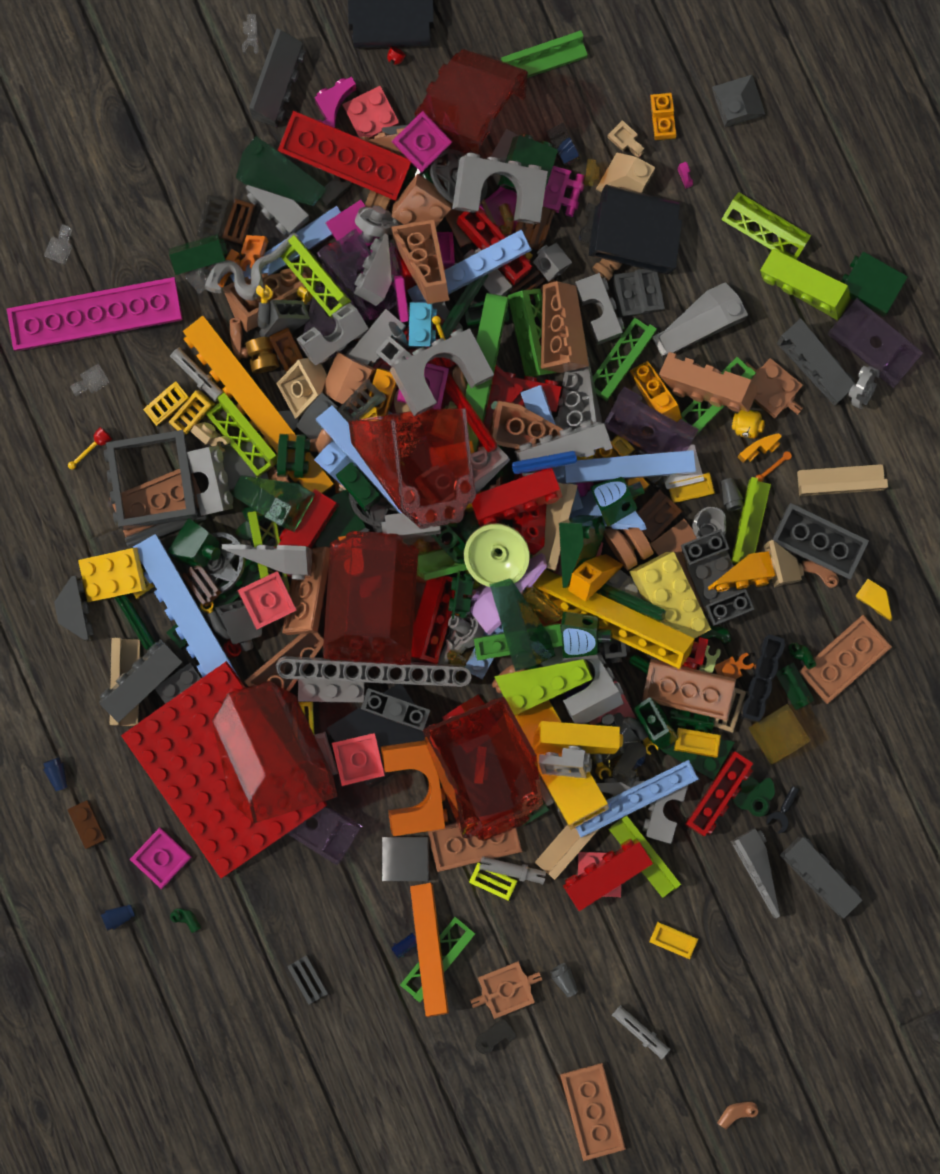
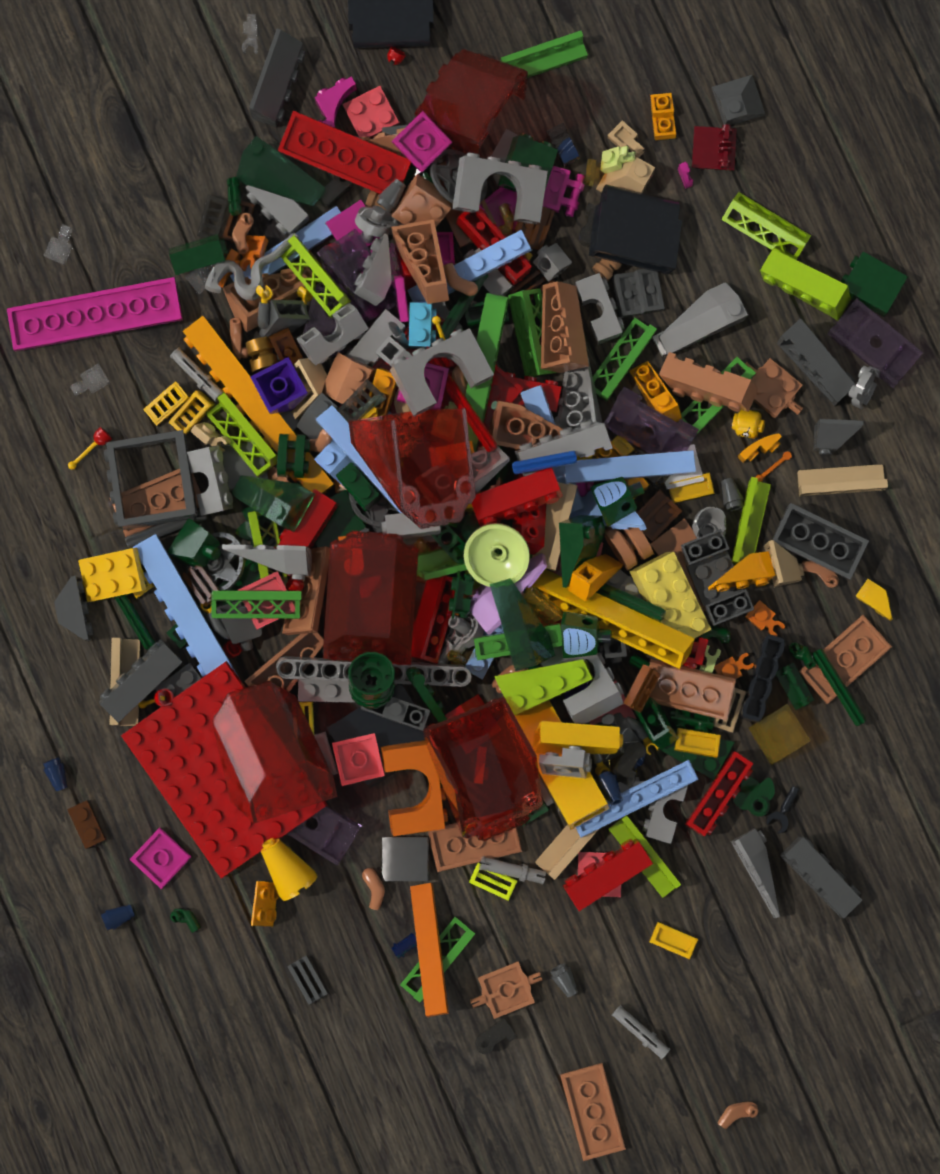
(159, 699): none -> red hinge
(234, 196): none -> dark green axle
(240, 232): none -> nougat arm
(256, 596): none -> bright green fence
(264, 904): none -> light orange hinge
(280, 387): none -> dark purple slope
(286, 869): none -> yellow cone
(295, 585): none -> red hinge
(373, 669): none -> dark green wheel
(376, 886): none -> nougat arm
(391, 195): none -> dark grey cone
(426, 693): none -> dark green plate
(457, 283): none -> nougat arm
(609, 787): none -> dark blue cone
(614, 158): none -> yellowish green plate
(642, 688): none -> dark orange plate
(714, 147): none -> dark red hinge
(762, 618): none -> orange plate
(832, 434): none -> dark grey slope
(839, 687): none -> dark green axle

